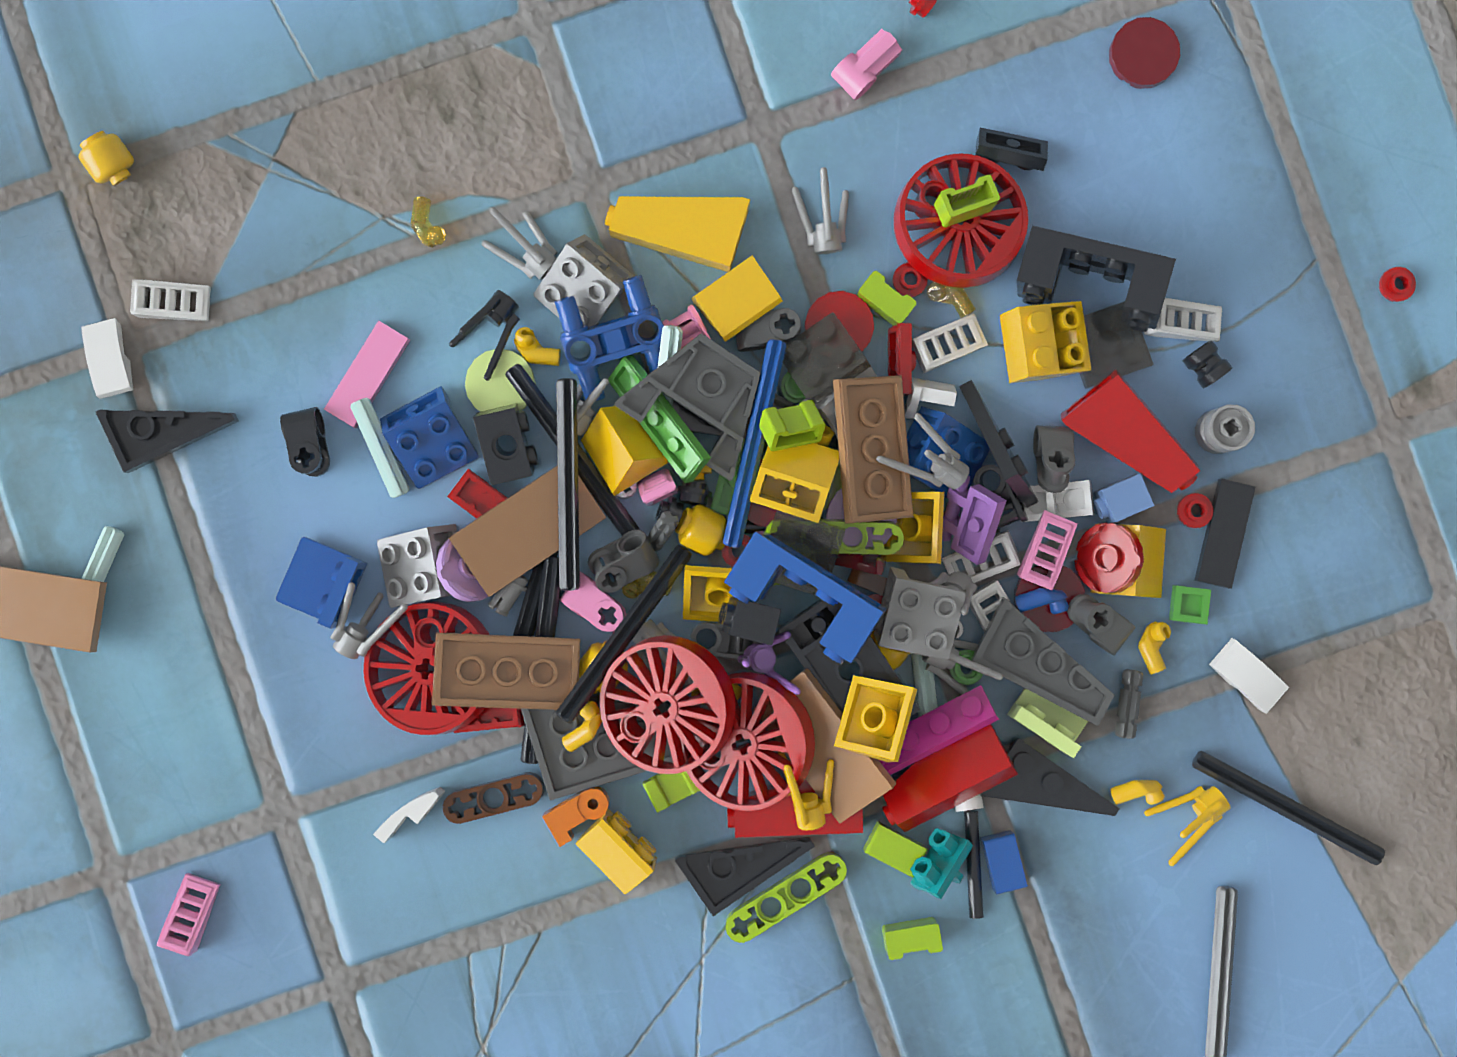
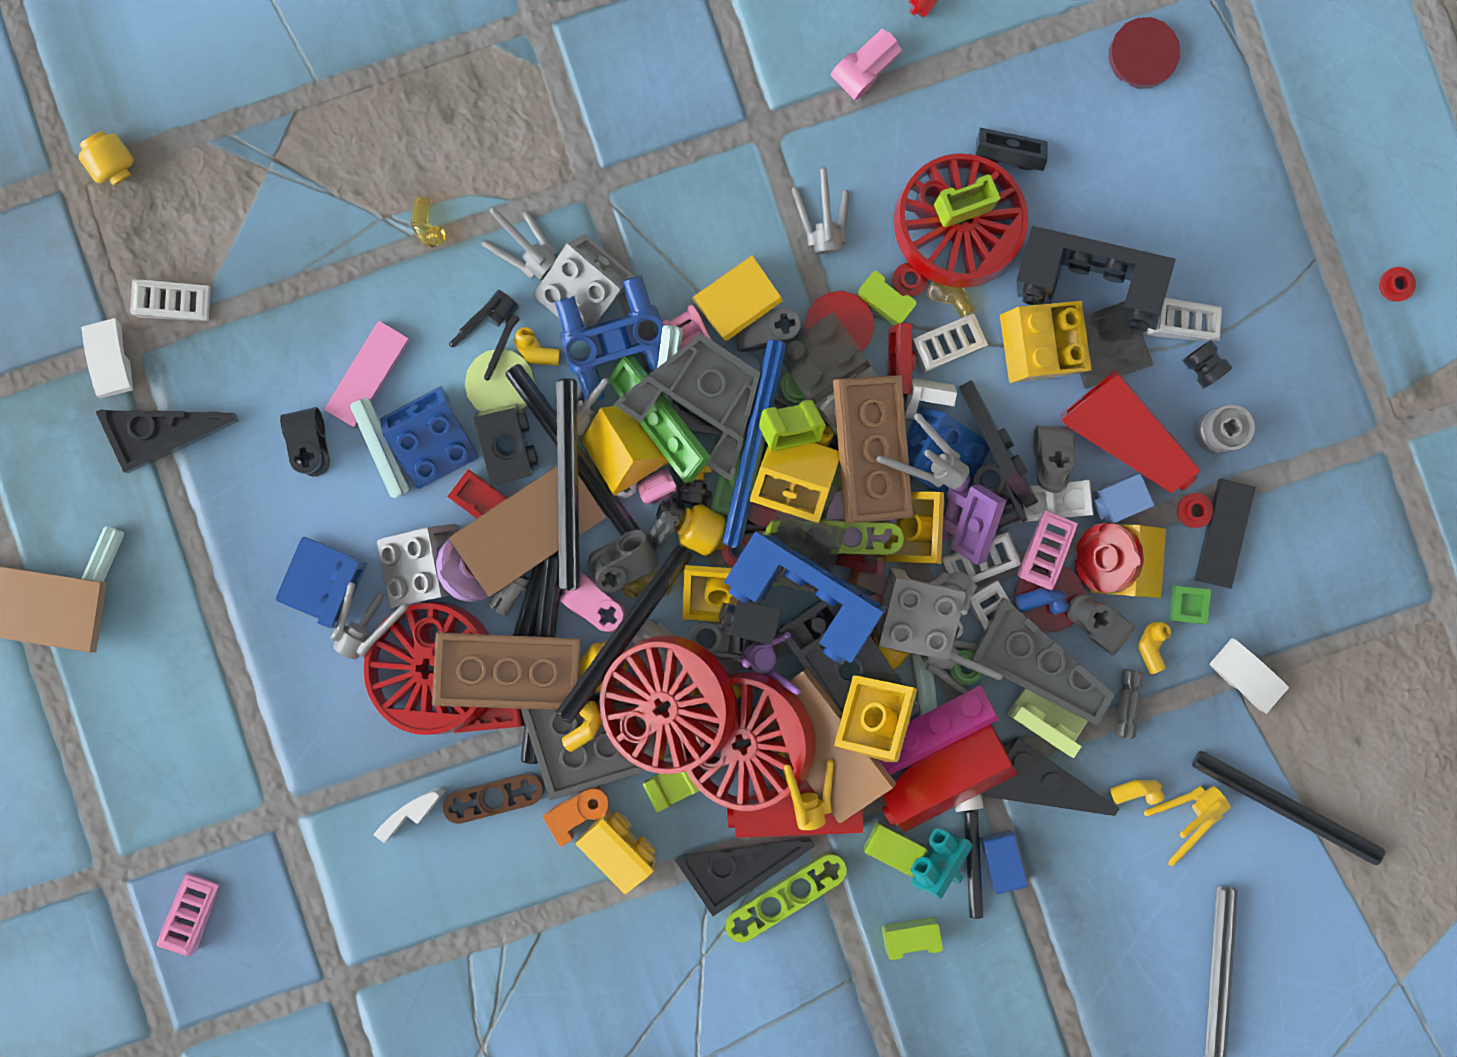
(684, 227): yellow slope -> none

